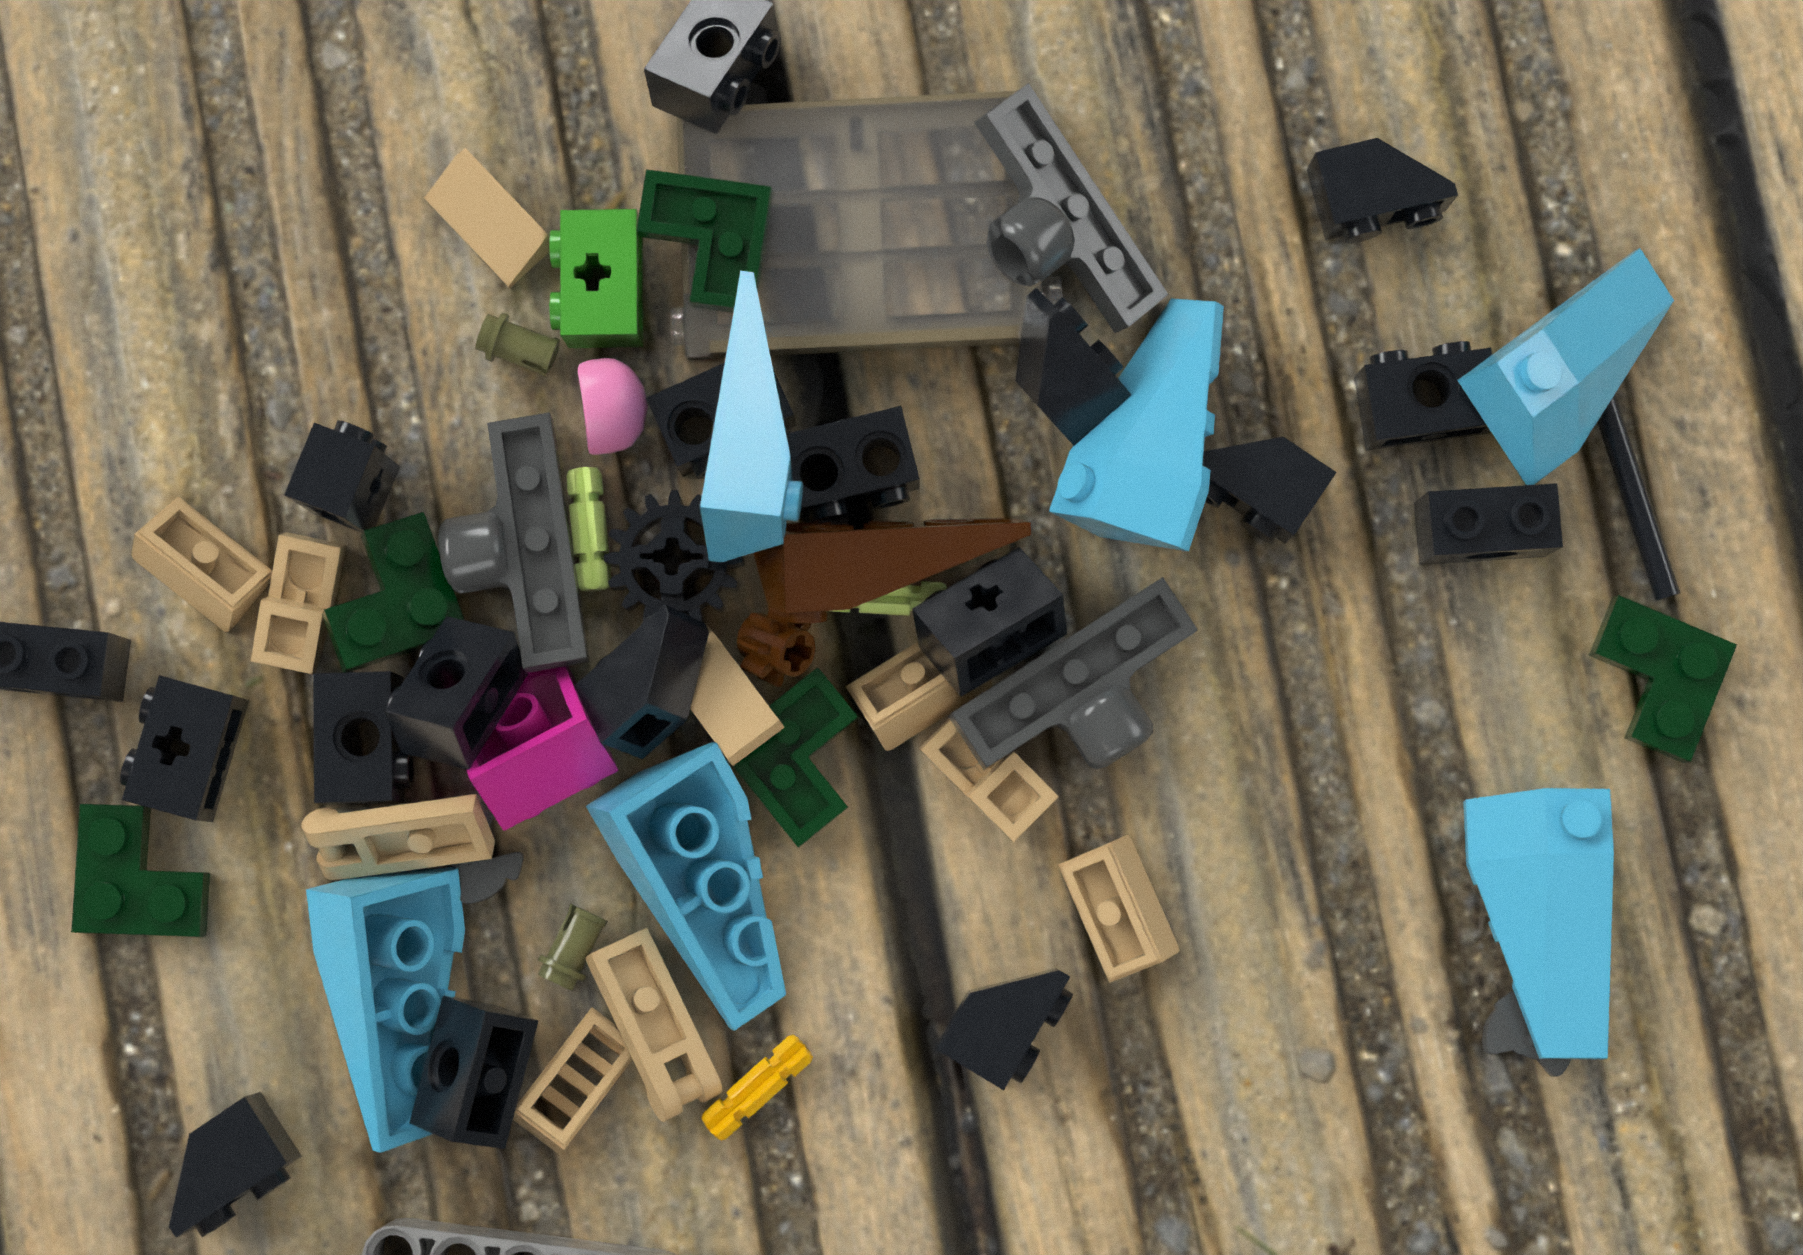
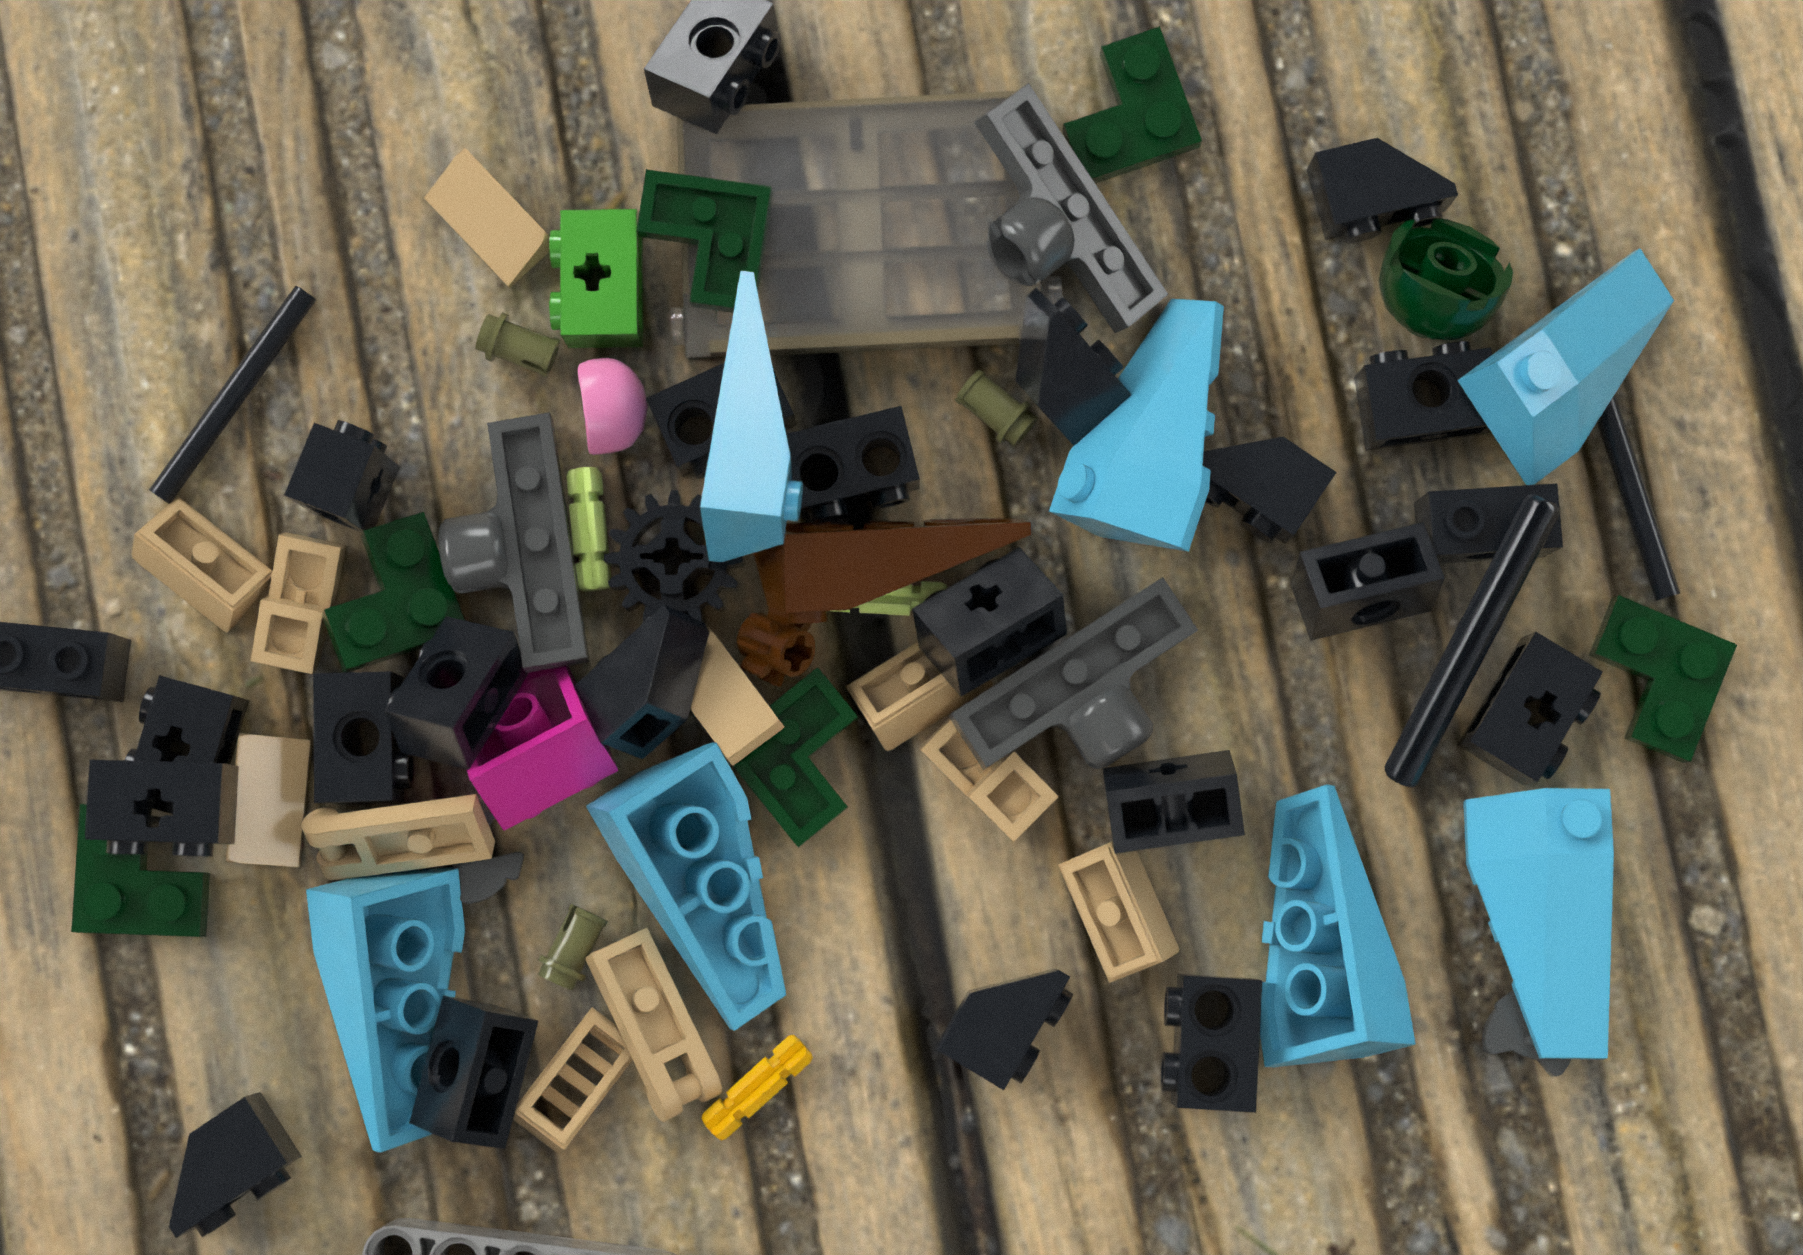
(123, 795): none -> black brick
(232, 394): none -> black bar
(270, 800): none -> tan slope
(997, 408): none -> olive pin
(1150, 116): none -> dark green plate
(1173, 801): none -> black brick
(1232, 1042): none -> black brick
(1330, 960): none -> medium azure wedge
(1367, 581): none -> black brick
(1442, 279): none -> dark green cylinder
(1472, 639): none -> black axle
(1500, 726): none -> black brick

